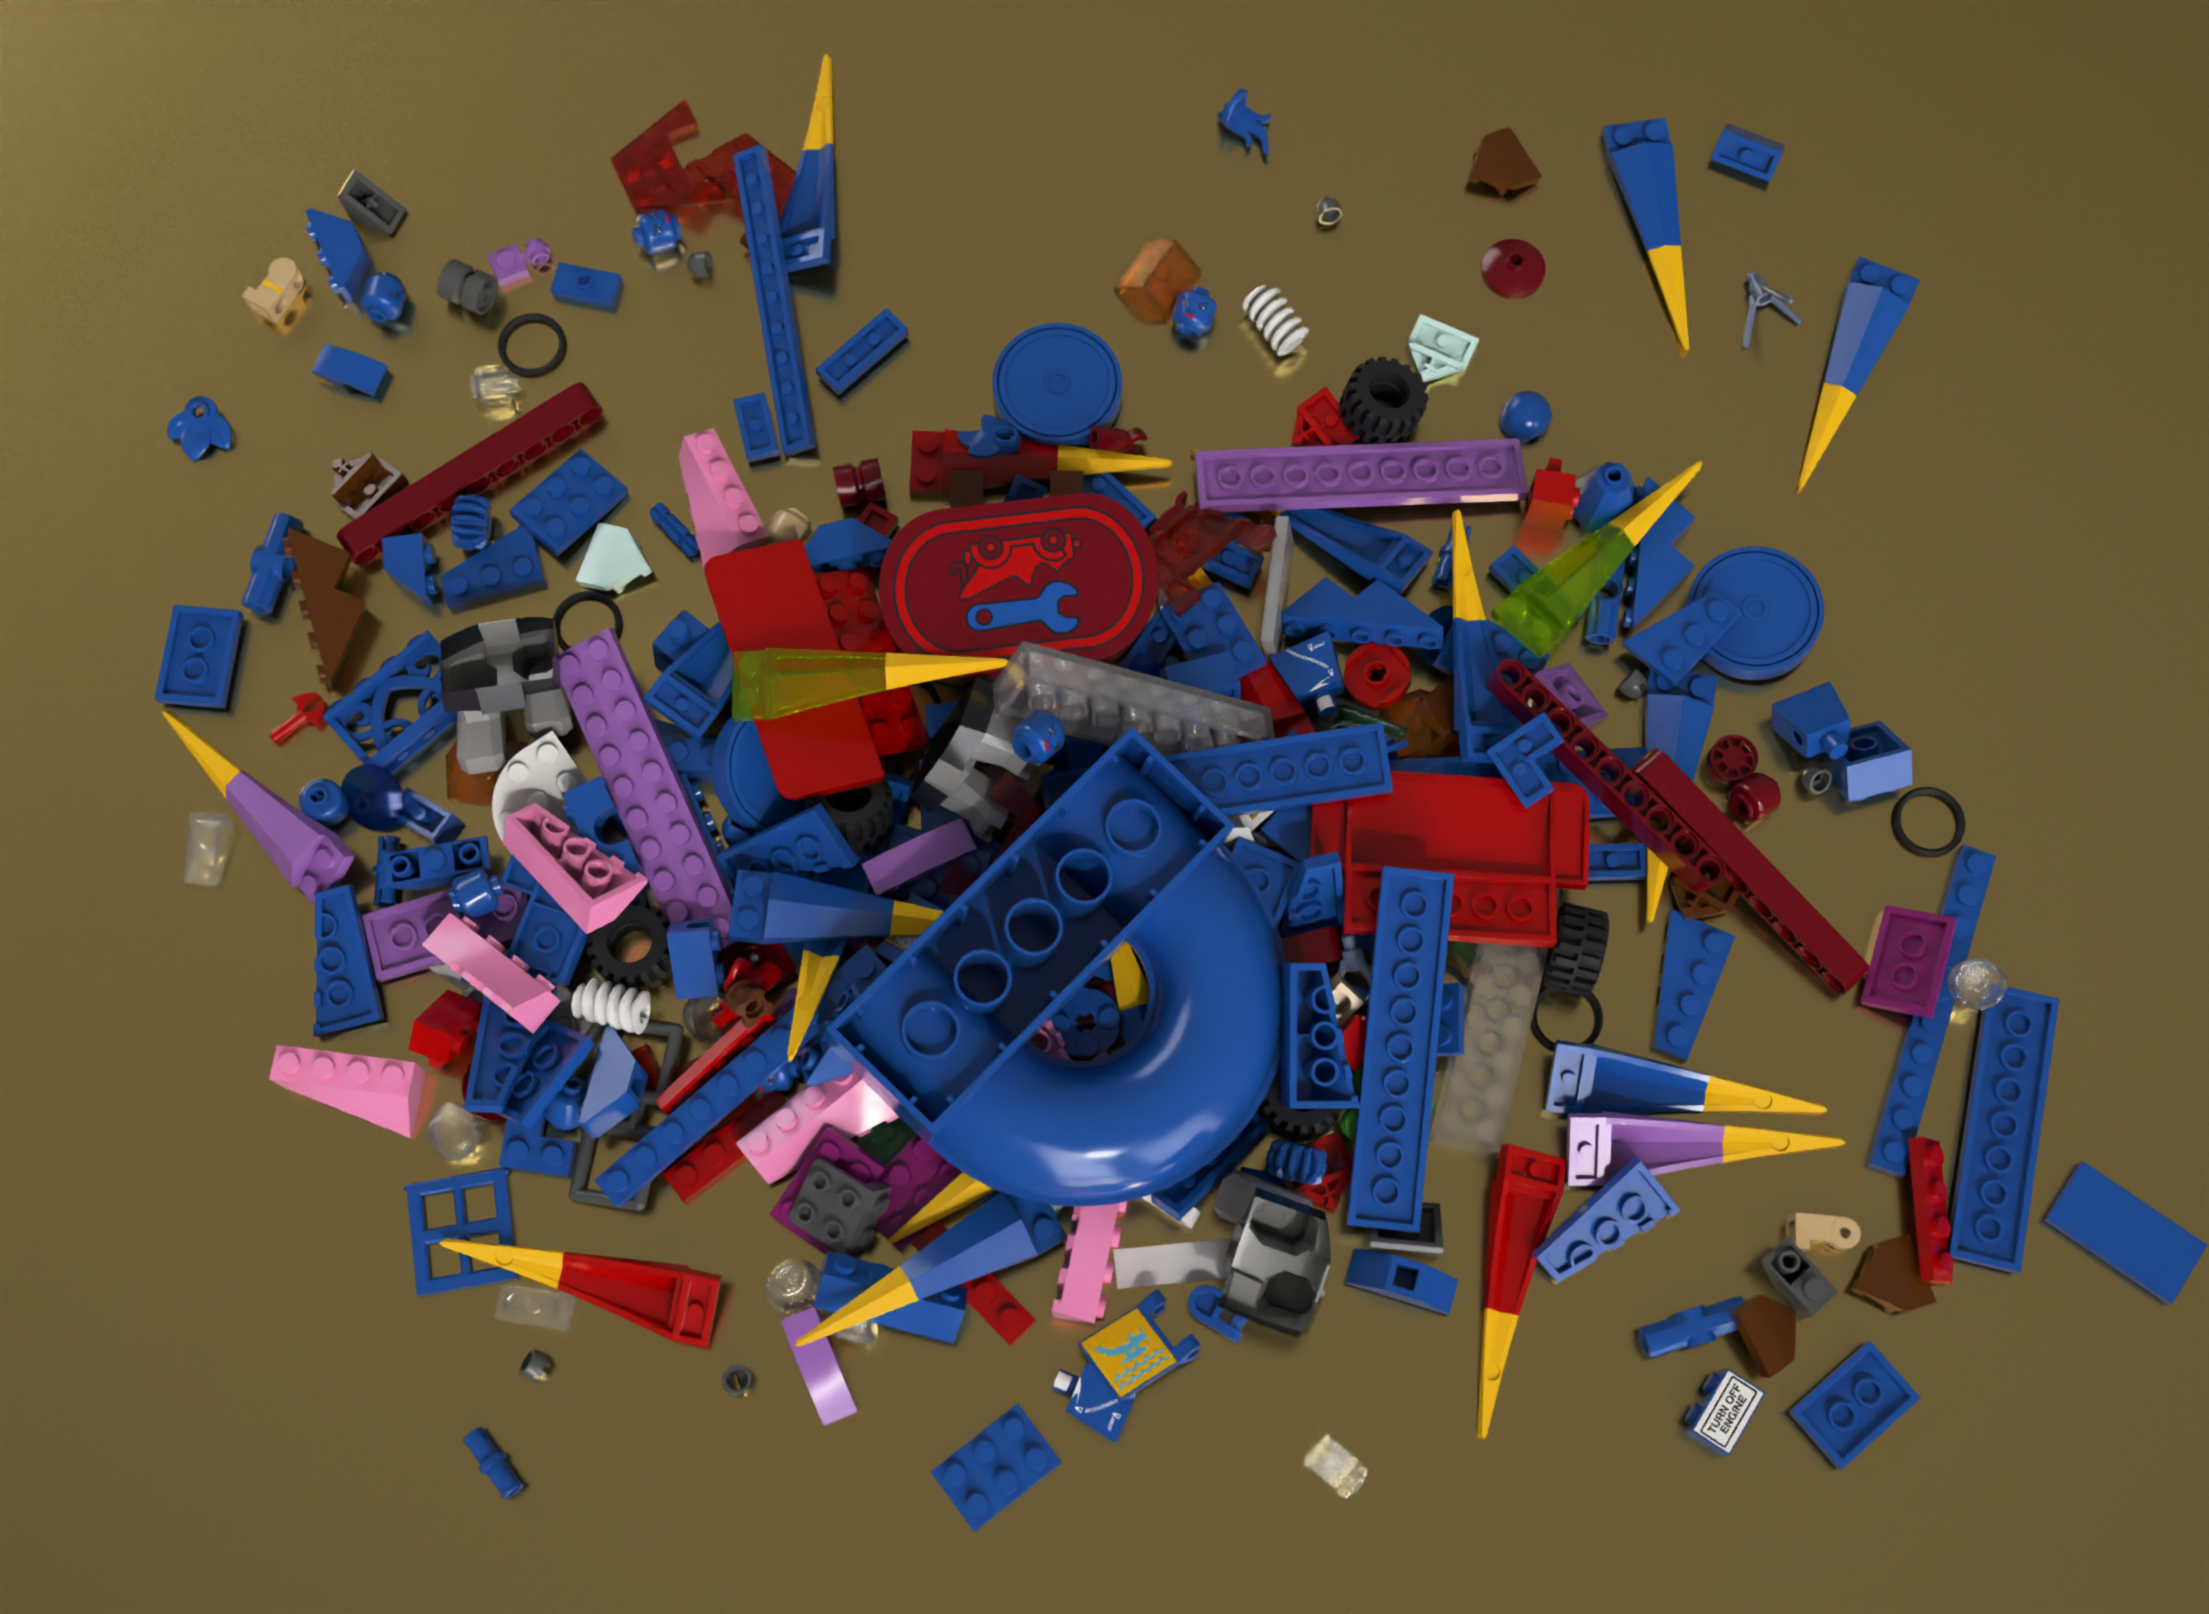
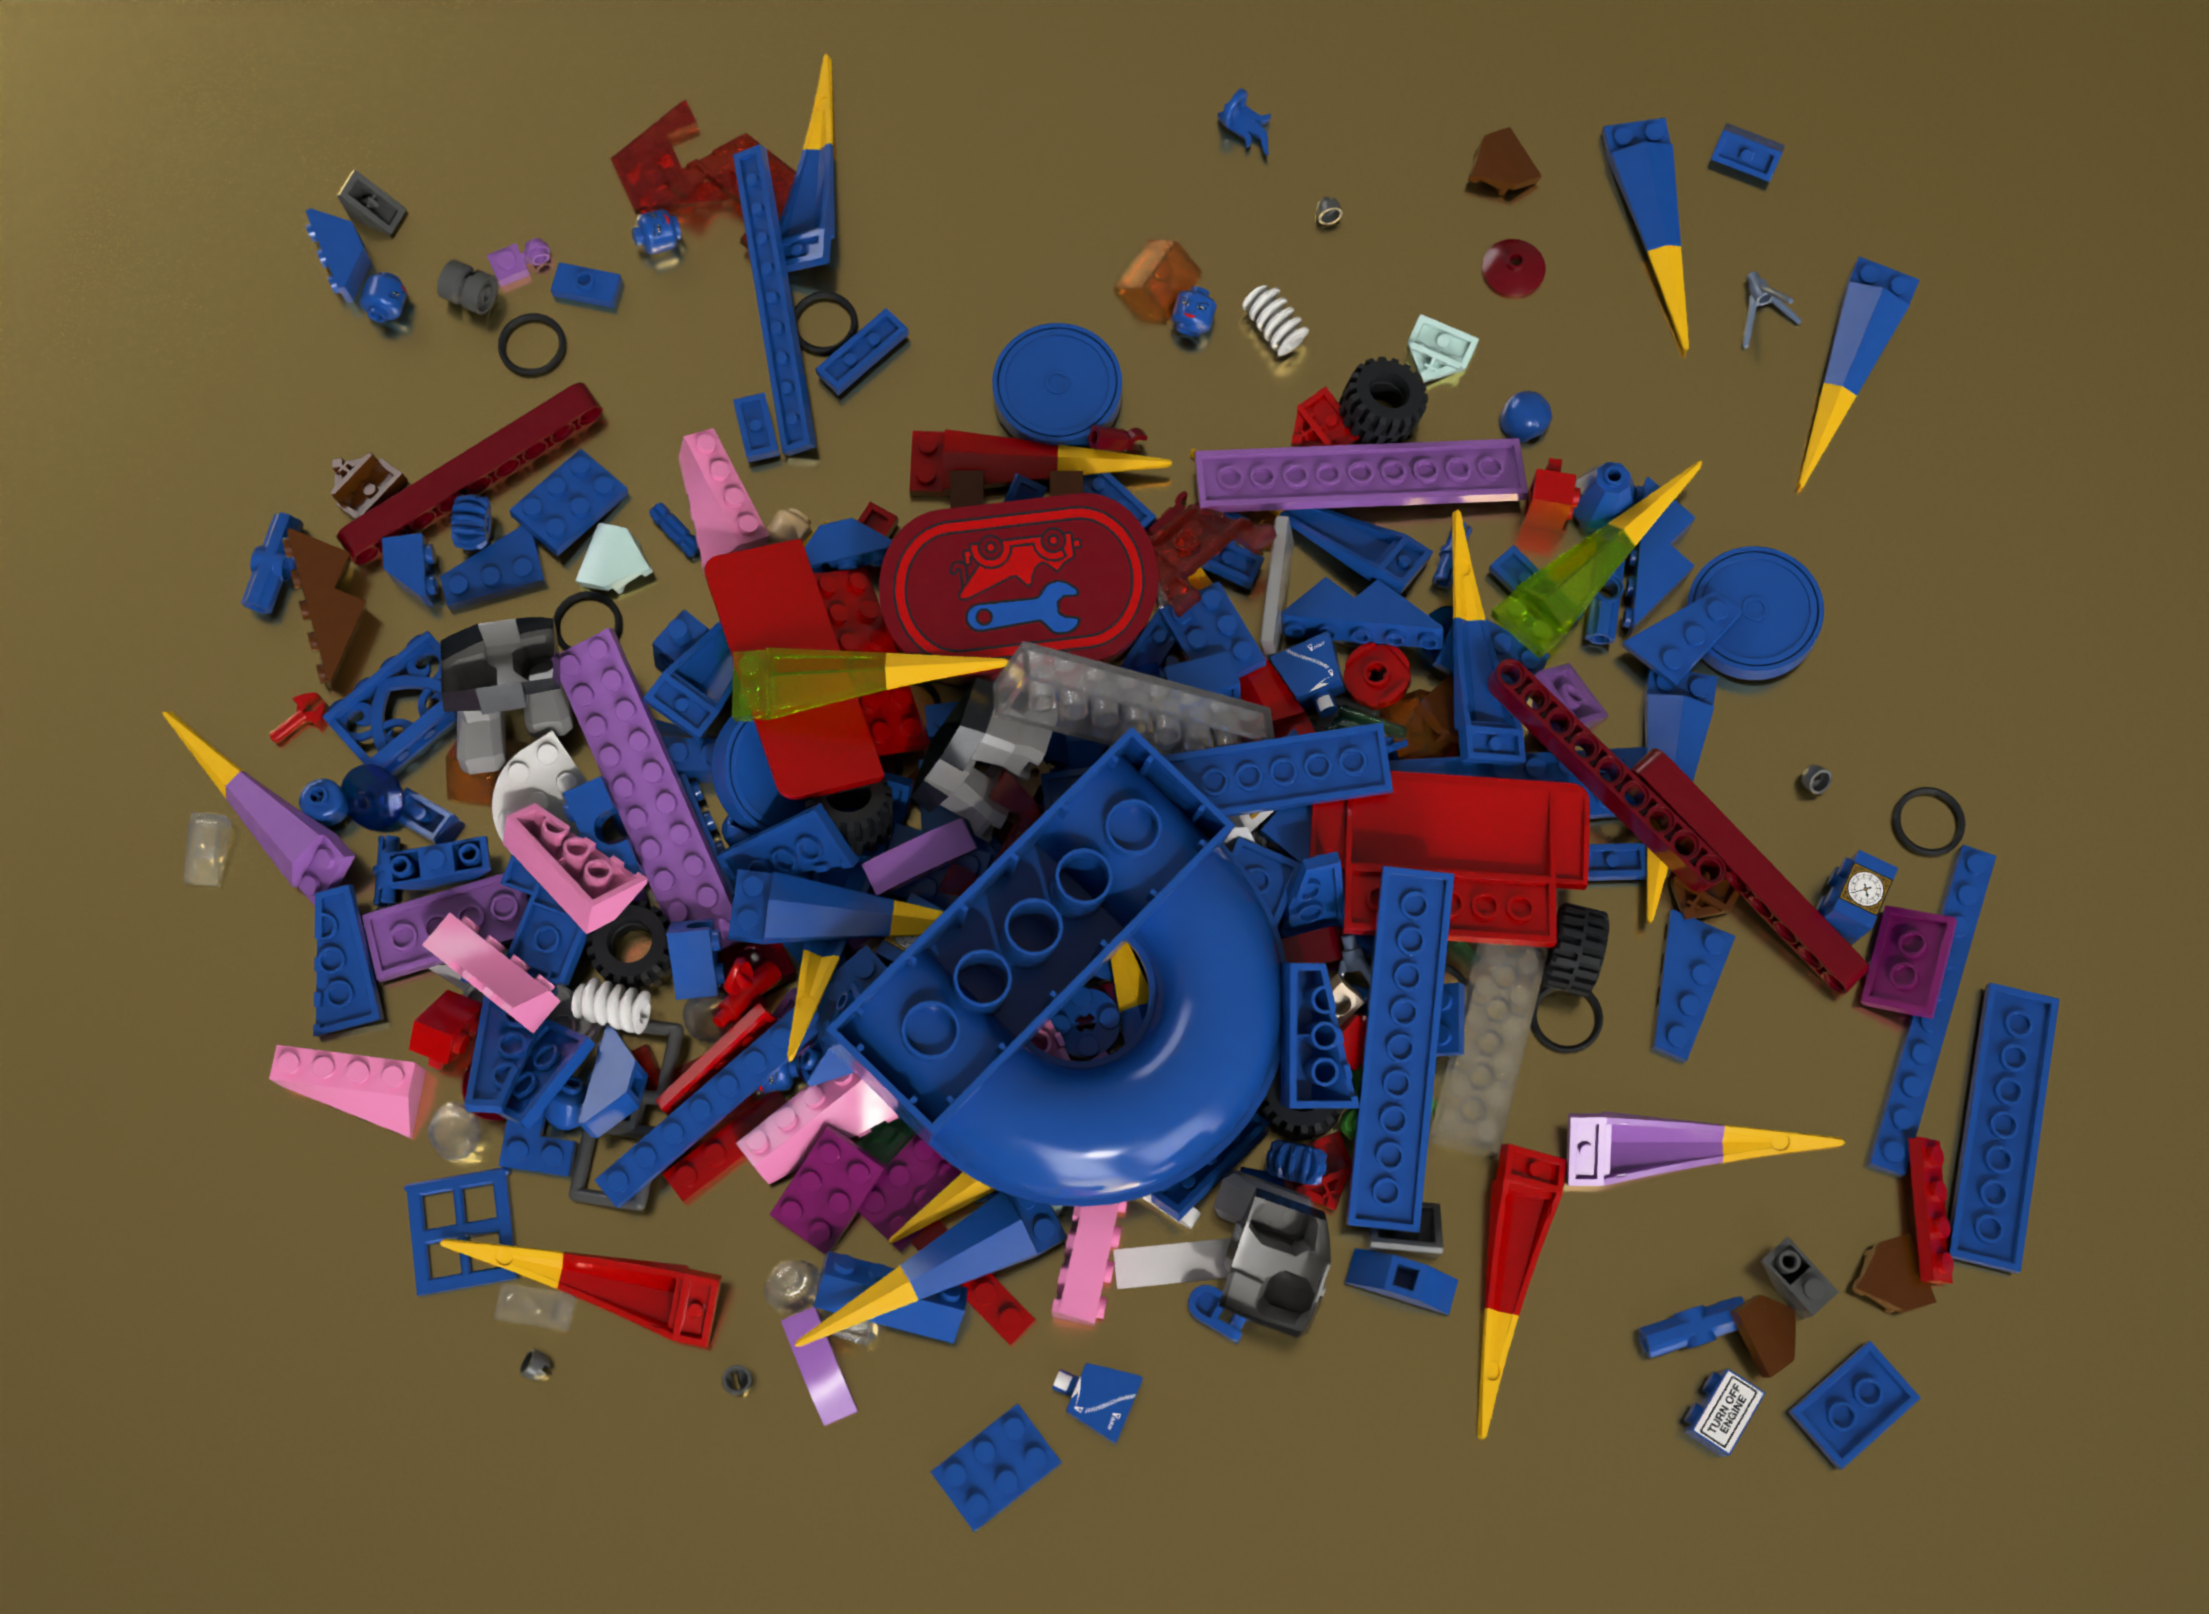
(199, 432): blue plate -> none
(199, 656): blue plate -> none
(276, 290): tan leg -> none
(349, 368): blue slope -> none
(475, 893): blue head -> none
(492, 1463): blue pin -> none
(493, 385): clear head -> none
(700, 264): dark grey hinge -> none
(748, 1002): reddish brown brick -> none
(830, 295): none -> black tyre
(839, 1207): dark grey bracket -> none
(859, 482): dark red wheel -> none
(992, 439): blue plate -> none
(1038, 737): blue head -> none
(1135, 1350): flag -> none
(1337, 1467): clear bracket -> none
(1518, 755): blue plate -> none
(1609, 1080): blue plate -> none
(1616, 1212): wing -> none
(1633, 684): dark grey hinge -> none
(1731, 760): dark red wheel -> none
(1754, 797): dark red head -> none
(1813, 722): blue torso -> none
(1832, 1231): tan leg -> none
(1856, 894): none -> blue brick
(1873, 764): blue slope -> none
(1977, 983): clear hair -> none
(2125, 1232): blue tile -> none

